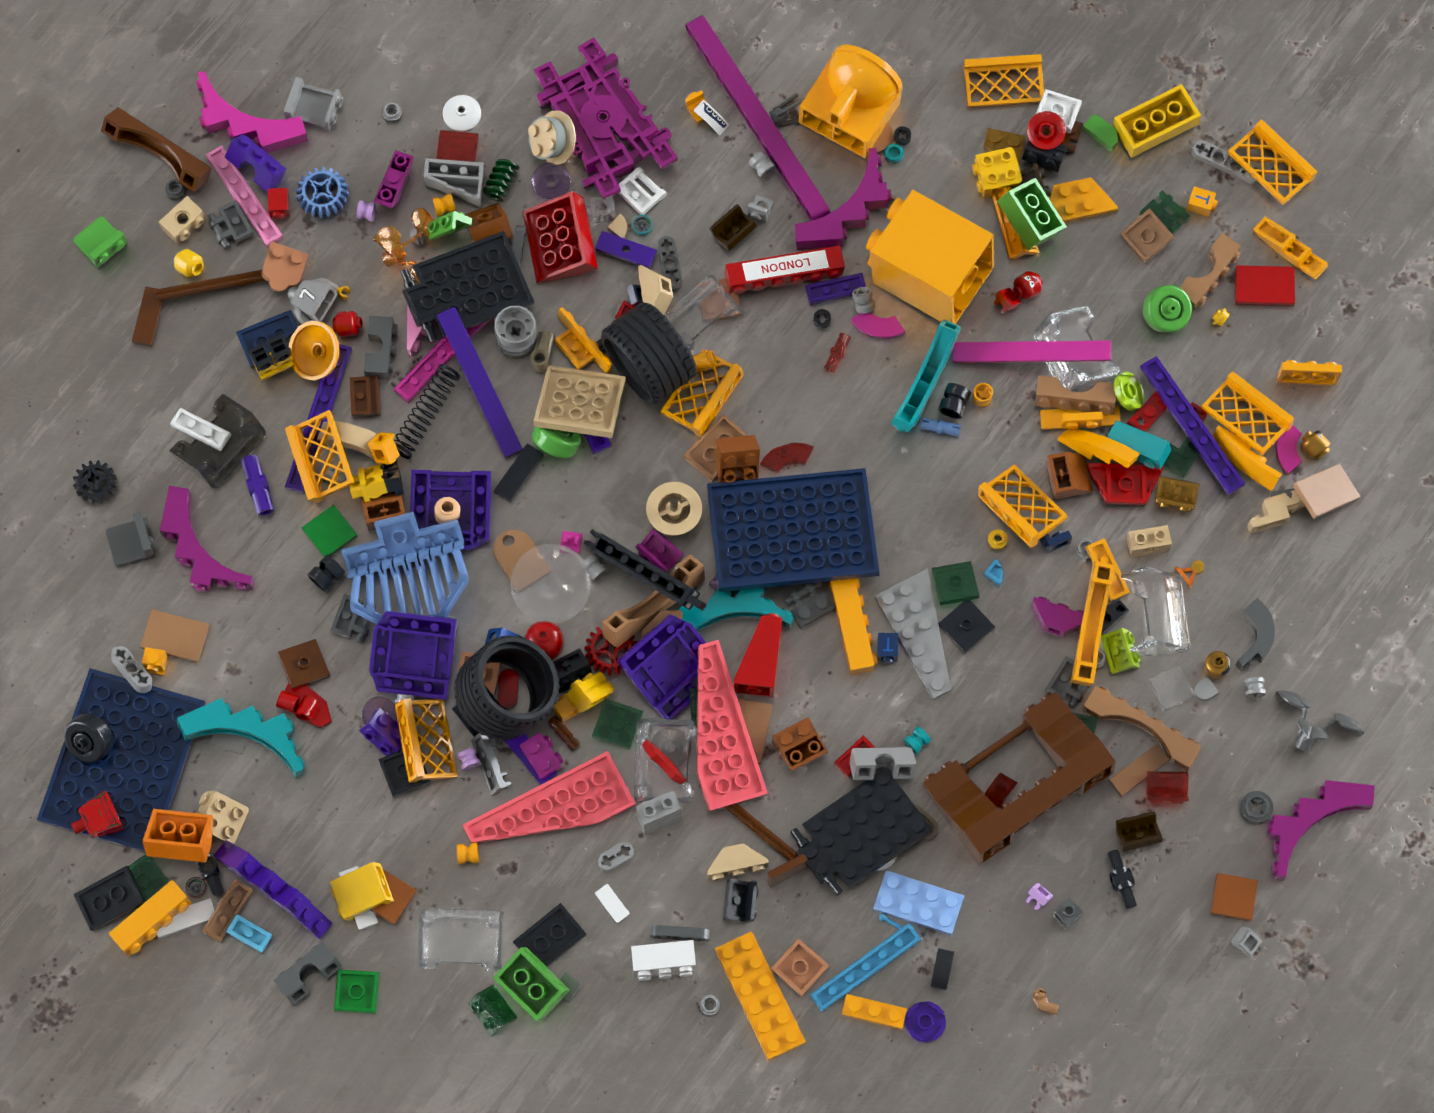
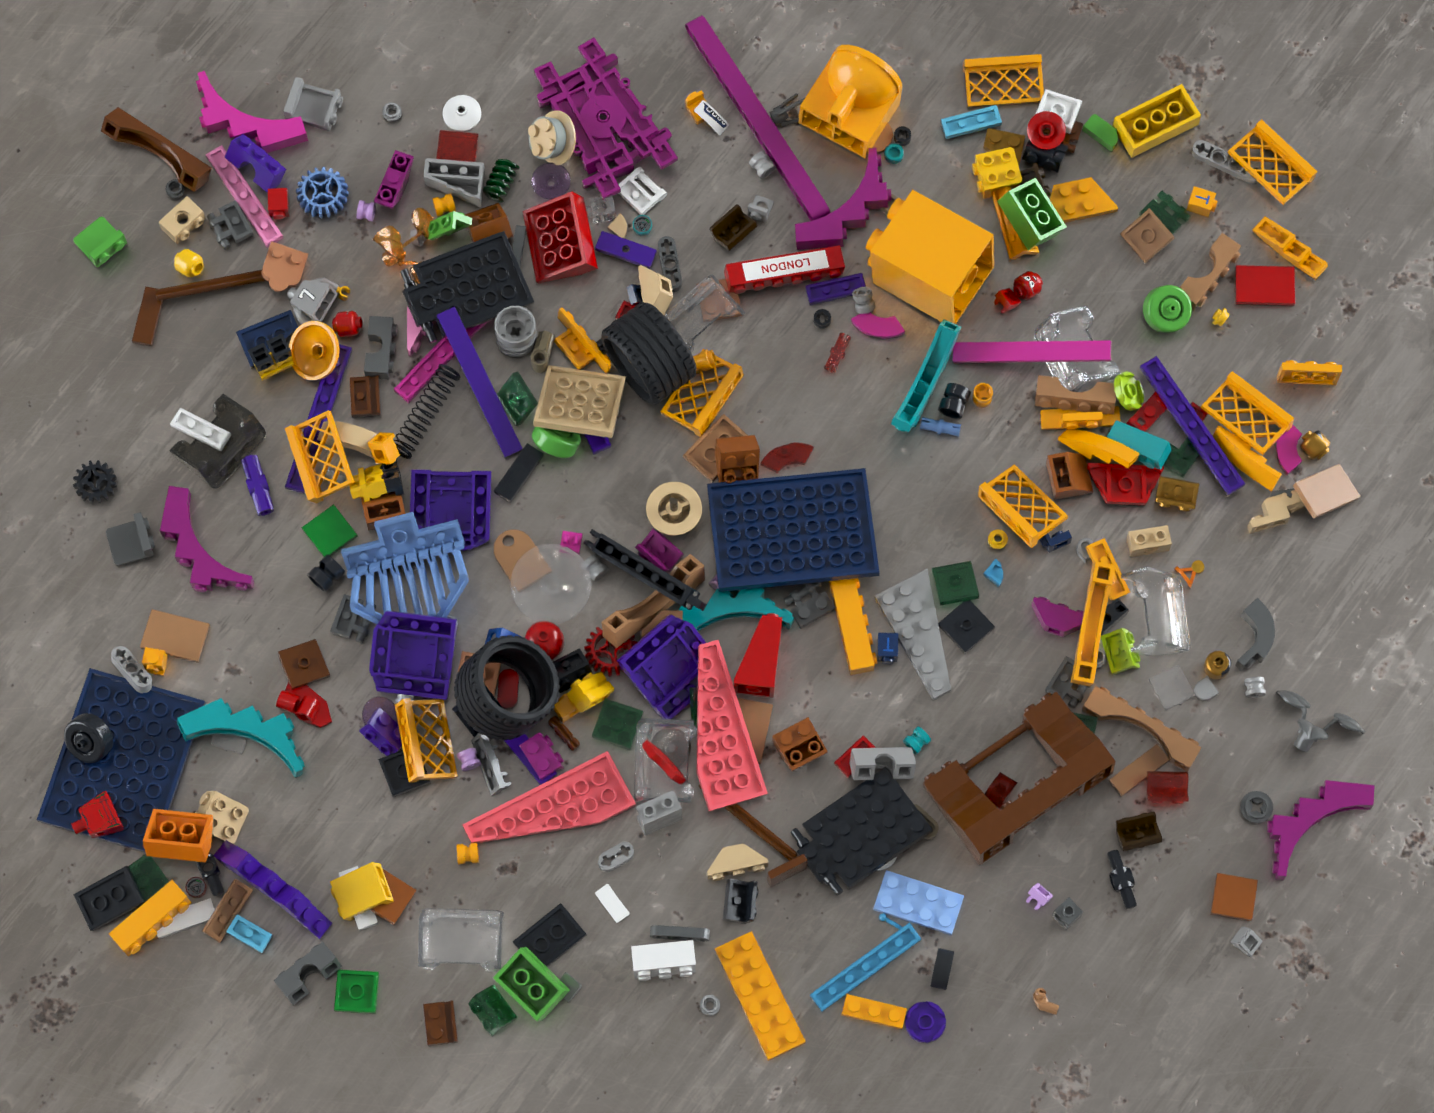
(440, 1023): none -> reddish brown plate
(446, 510): light nougat head -> none
(517, 398): none -> clear green plate
(799, 967): nougat plate -> none
(971, 122): none -> medium azure plate

